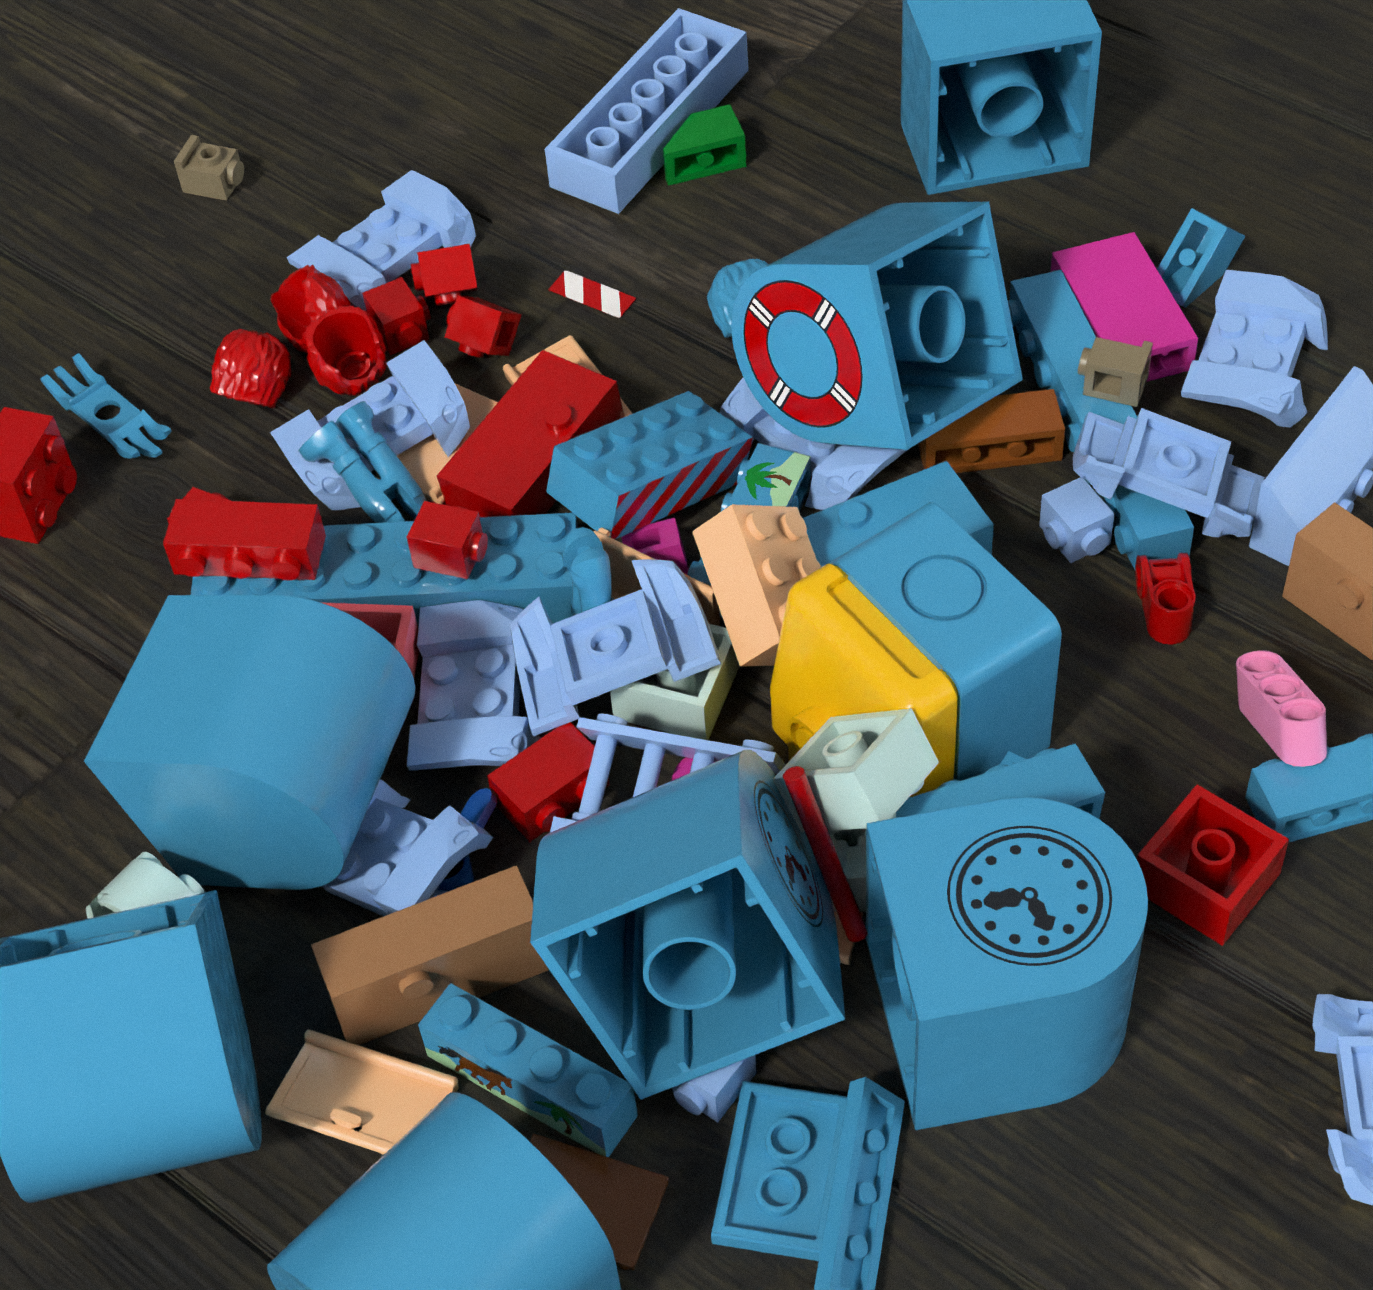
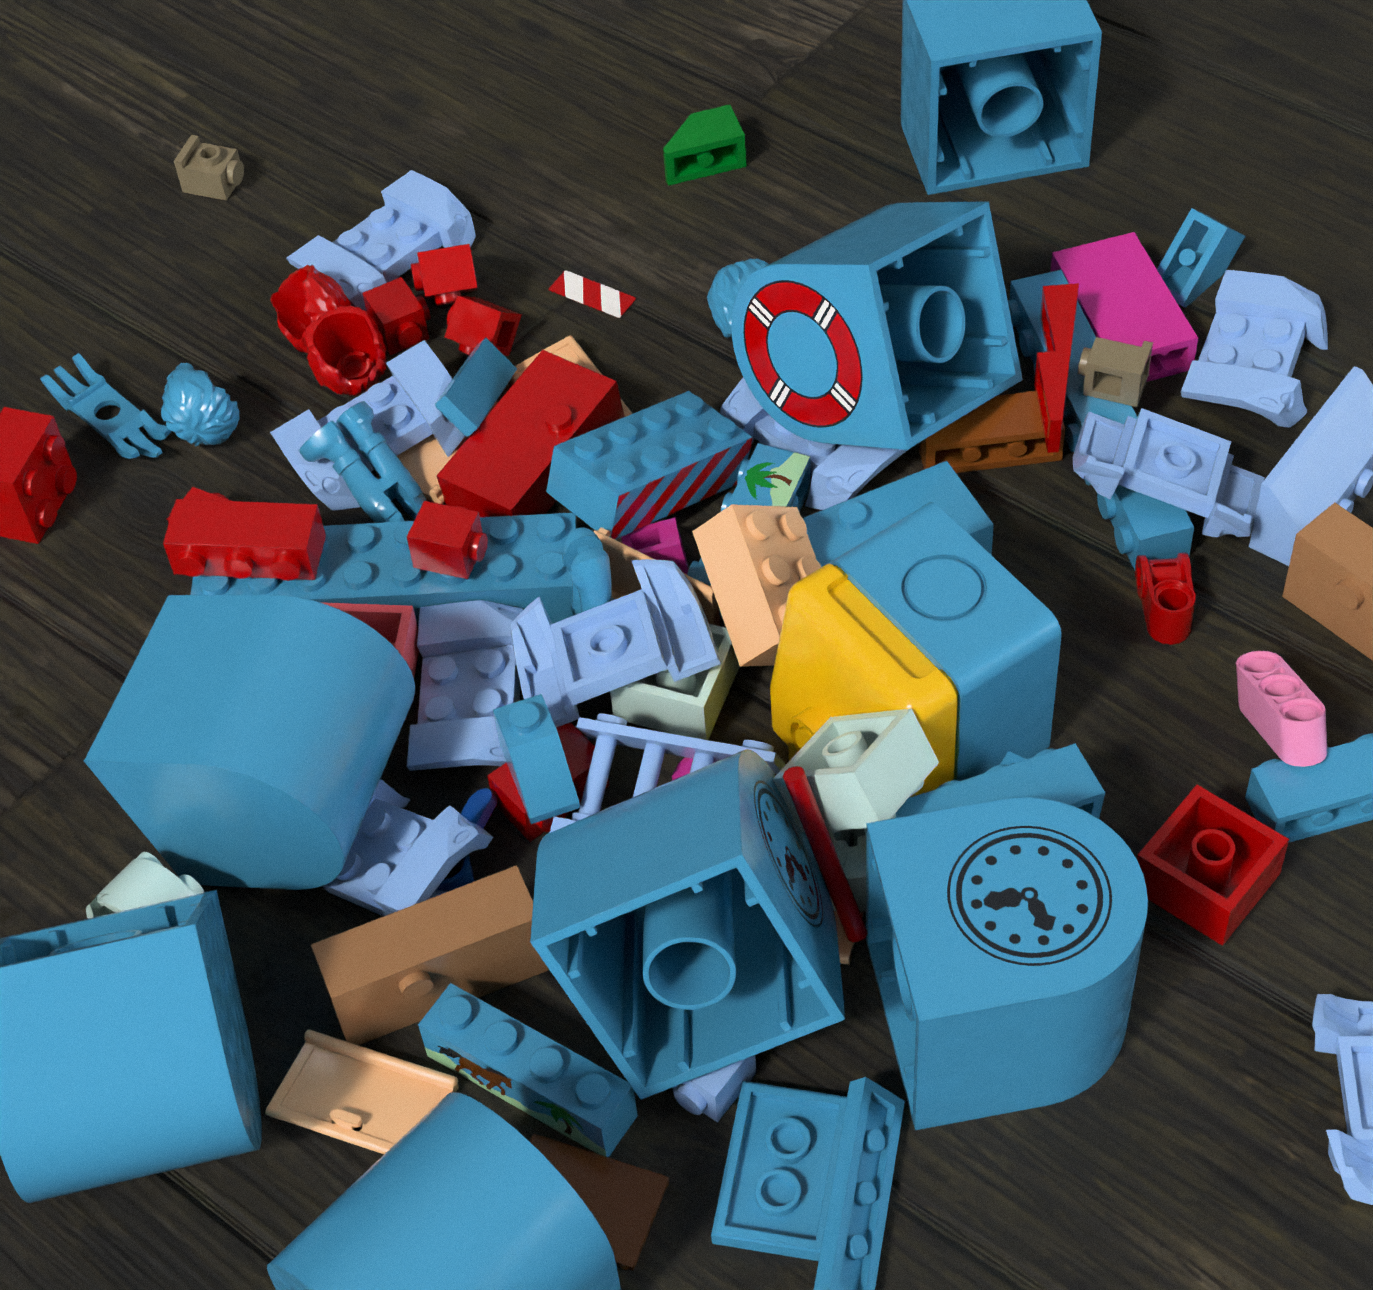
(198, 408): none -> dark azure hair
(251, 368): red hair -> none
(475, 387): none -> dark azure tile
(536, 758): none -> dark azure slope
(622, 131): light blue brick -> none
(1053, 366): none -> red slope
(1076, 520): light blue brick -> none

